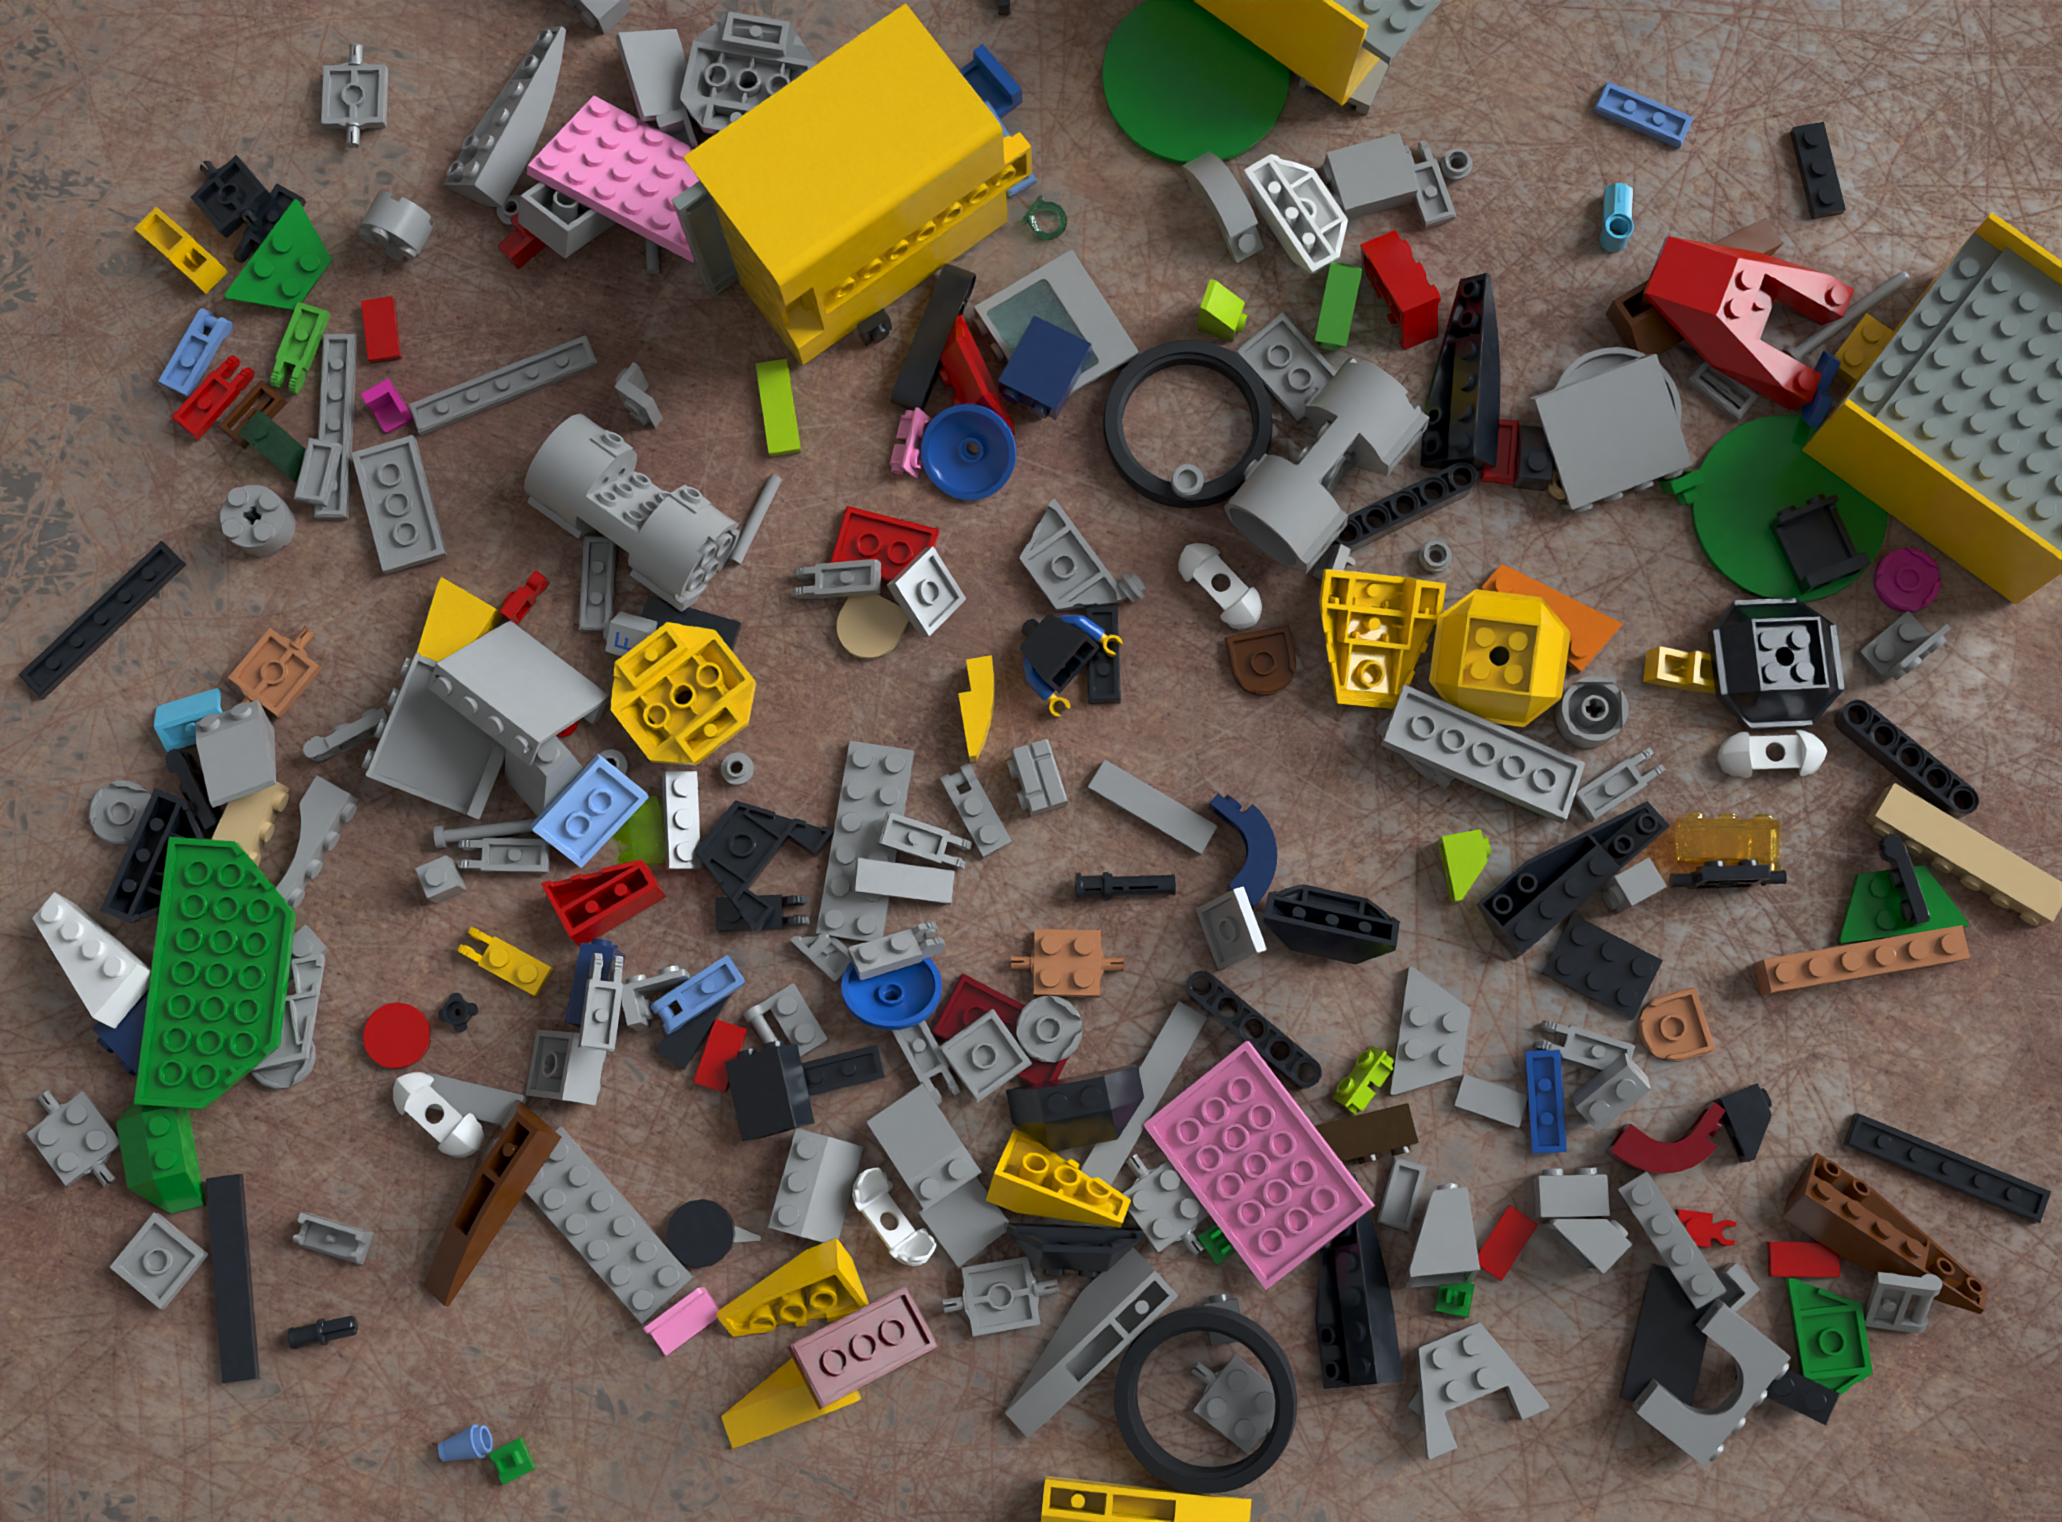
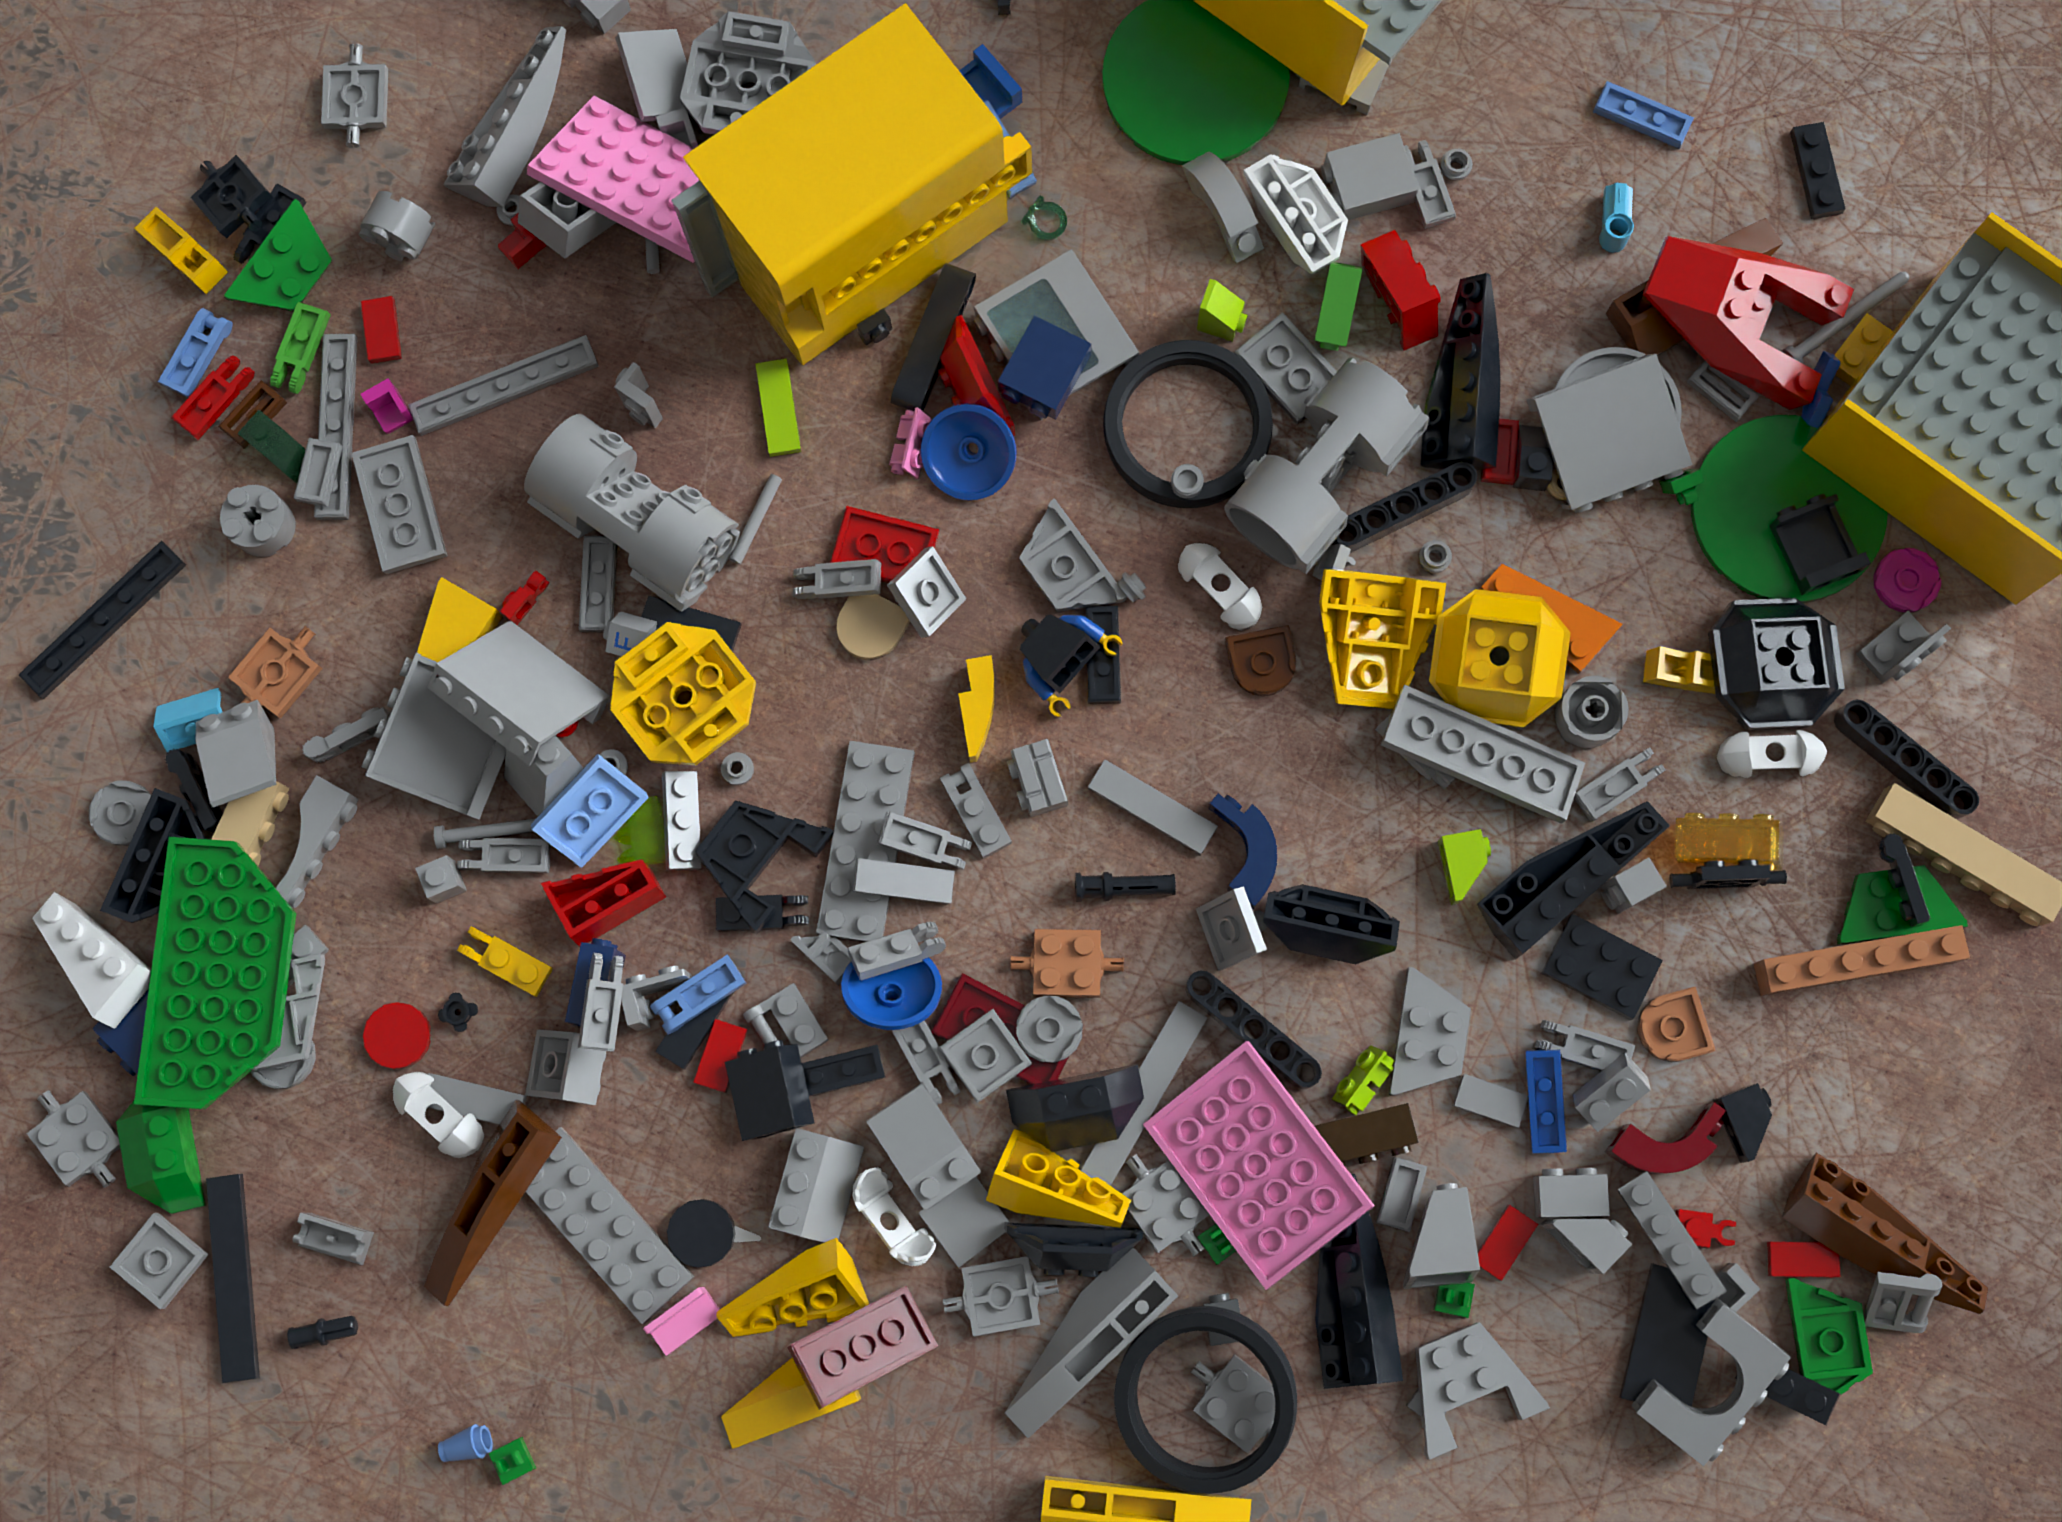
(1947, 1168): black tile -> none

